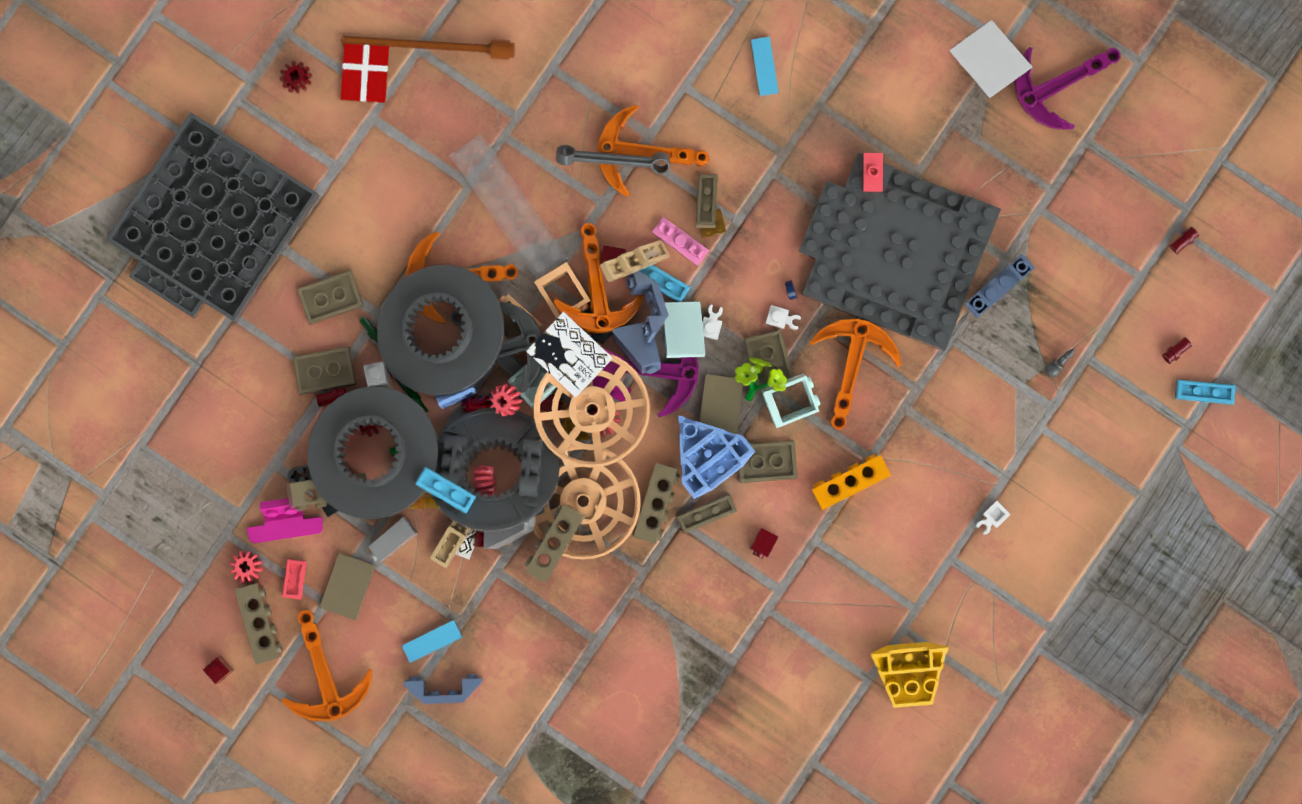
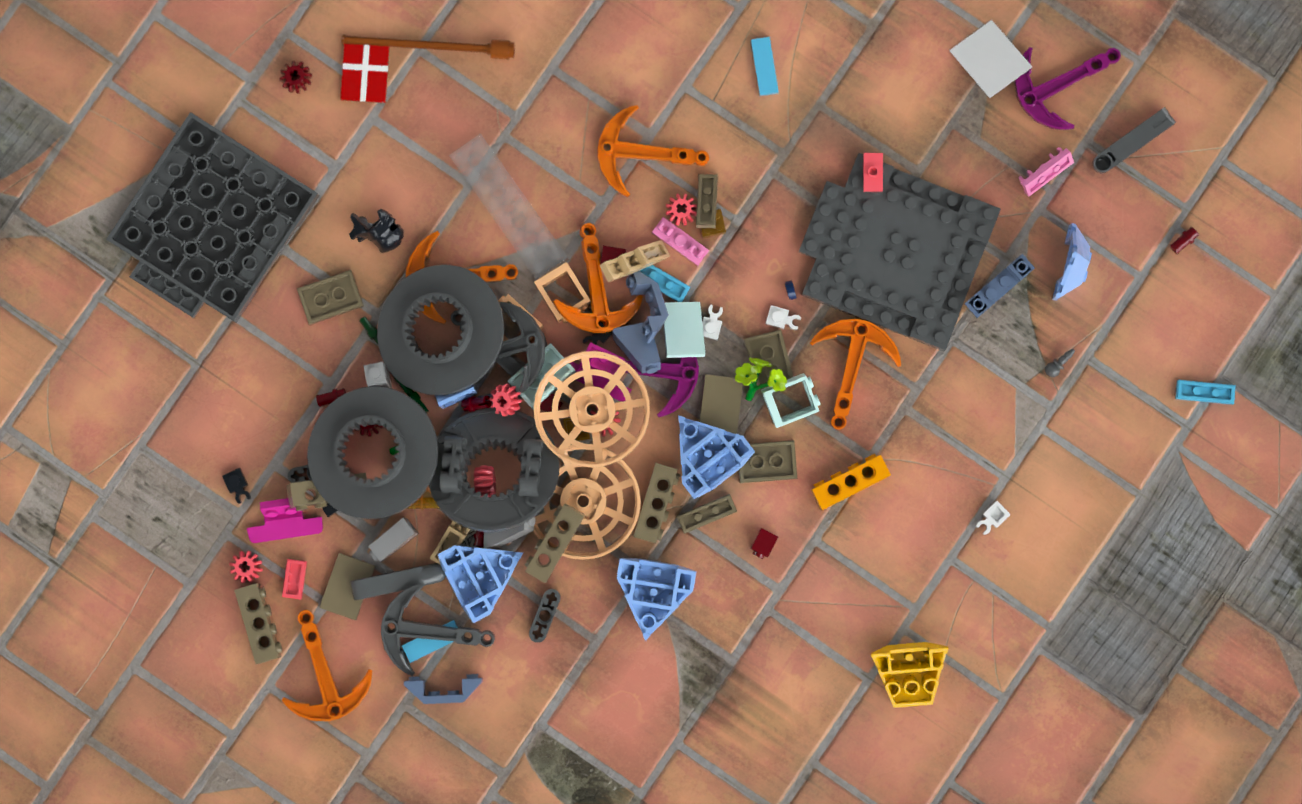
(218, 670): dark red brick -> none
(236, 482): none -> black plate
(324, 370): dark tan tile -> none
(383, 233): none -> black piece
(397, 581): none -> dark grey piece
(421, 630): none -> dark grey piece
(445, 490): medium azure tile -> none
(478, 576): none -> light blue wedge
(535, 627): none -> dark grey beam
(567, 155): dark grey piece -> none
(569, 354): sticker -> none
(653, 590): none -> light blue wedge
(689, 210): none -> coral gear
(1046, 171): none -> bright pink plate
(1076, 262): none -> light blue wedge
(1133, 141): none -> dark grey piece
(1173, 353): dark red pin -> none

